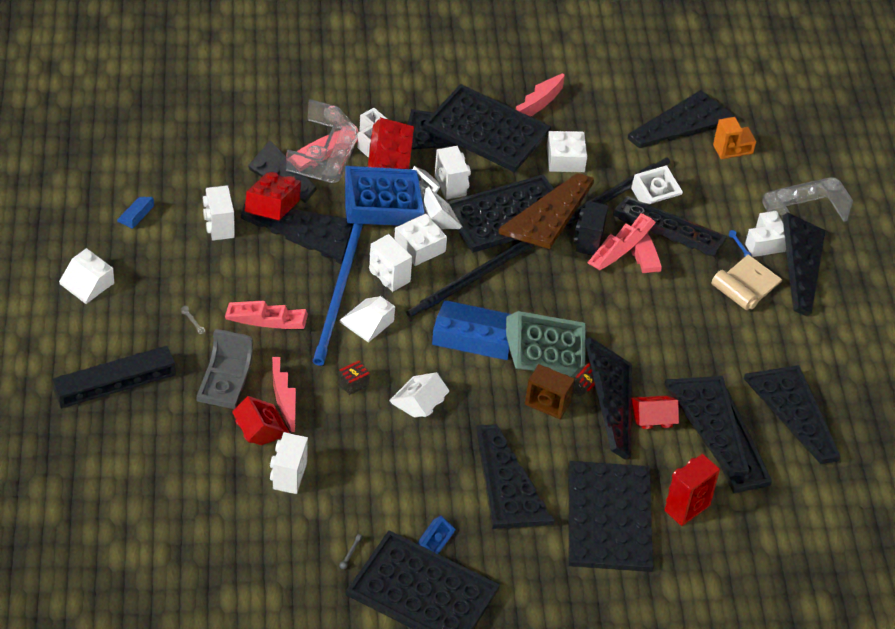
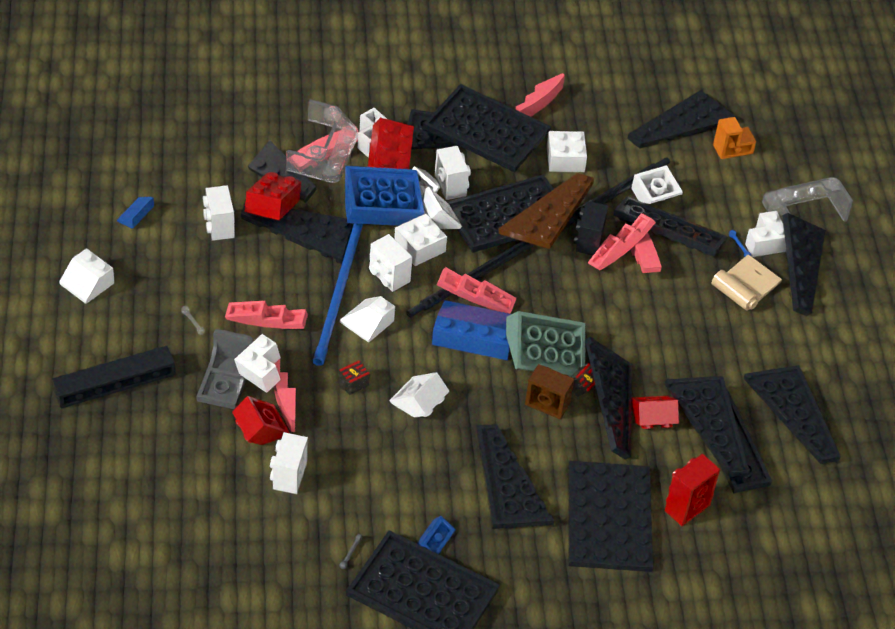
(258, 361): none -> white brick
(477, 292): none -> coral slope

